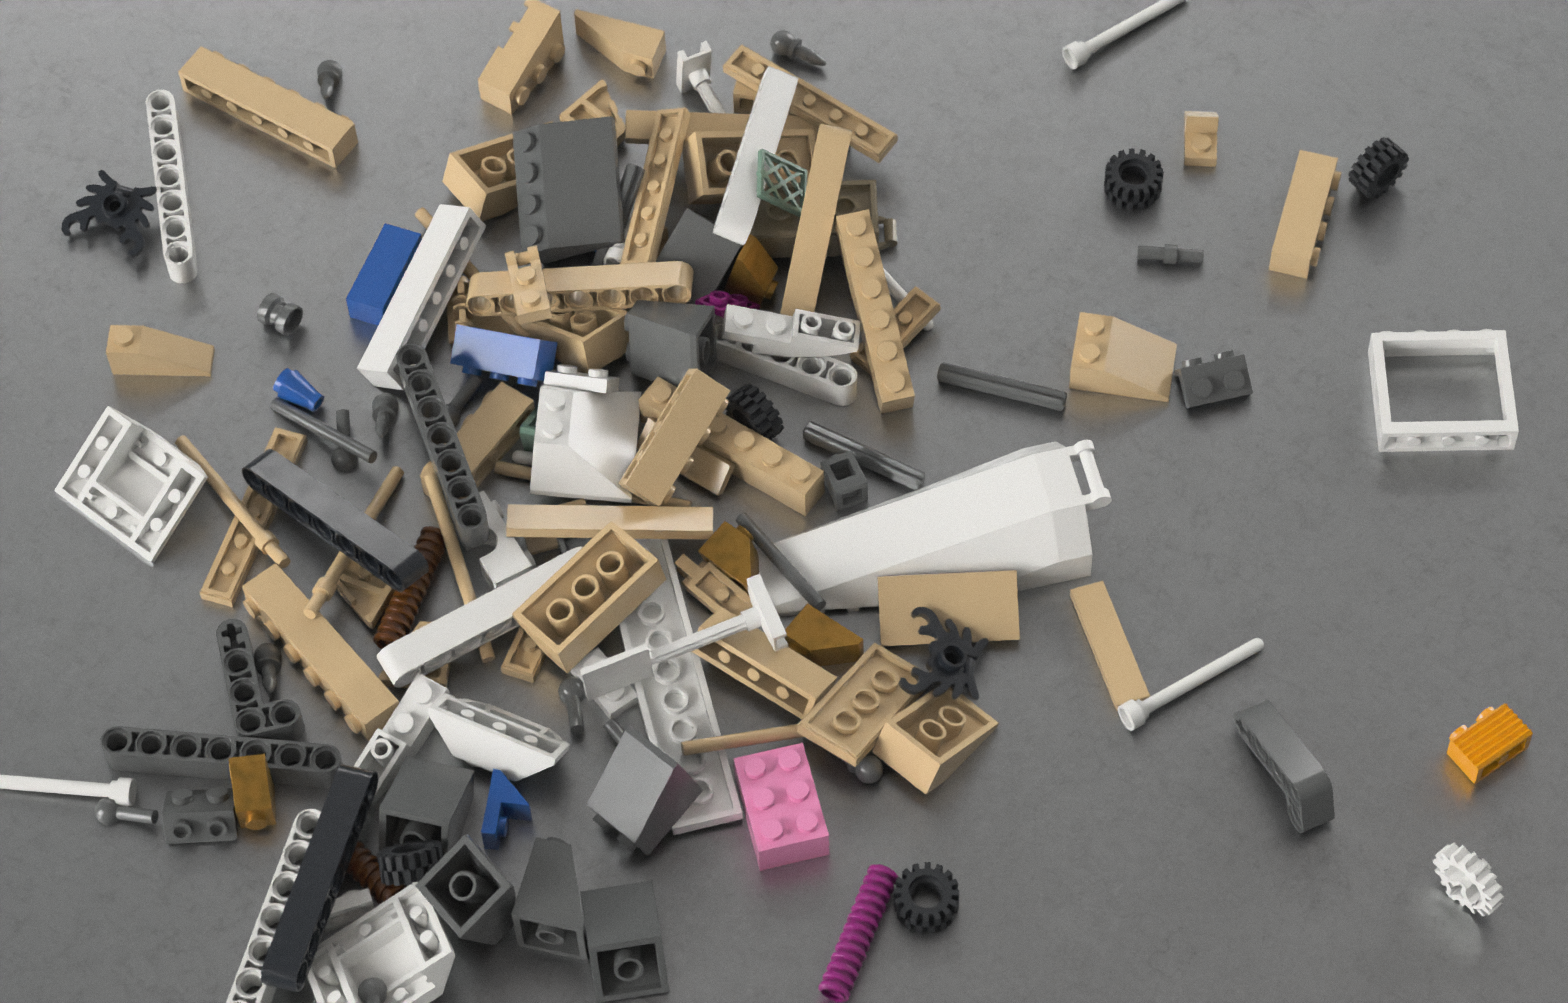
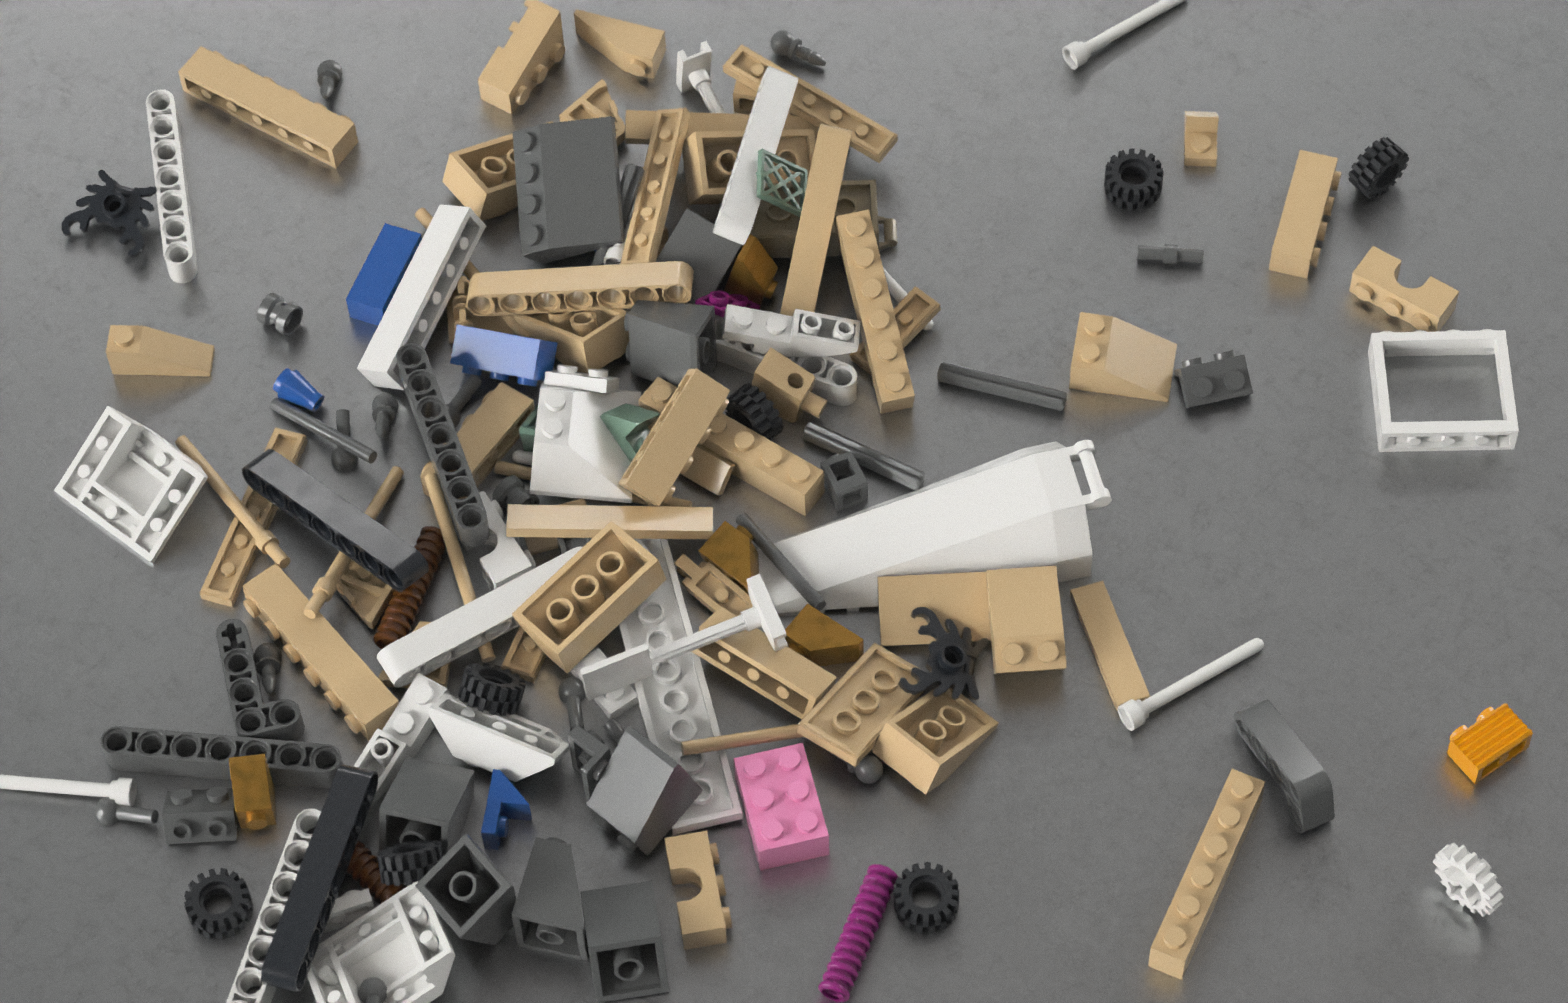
(211, 886): none -> black tyre
(491, 689): none -> black tyre
(513, 491): none -> dark grey wheel
(528, 285): tan plate -> none
(588, 757): none -> dark grey bracket
(629, 426): none -> sand green slope
(702, 917): none -> tan arch
(787, 386): none -> tan torso
(1025, 620): none -> tan slope
(1206, 874): none -> tan brick
(1423, 307): none -> tan arch

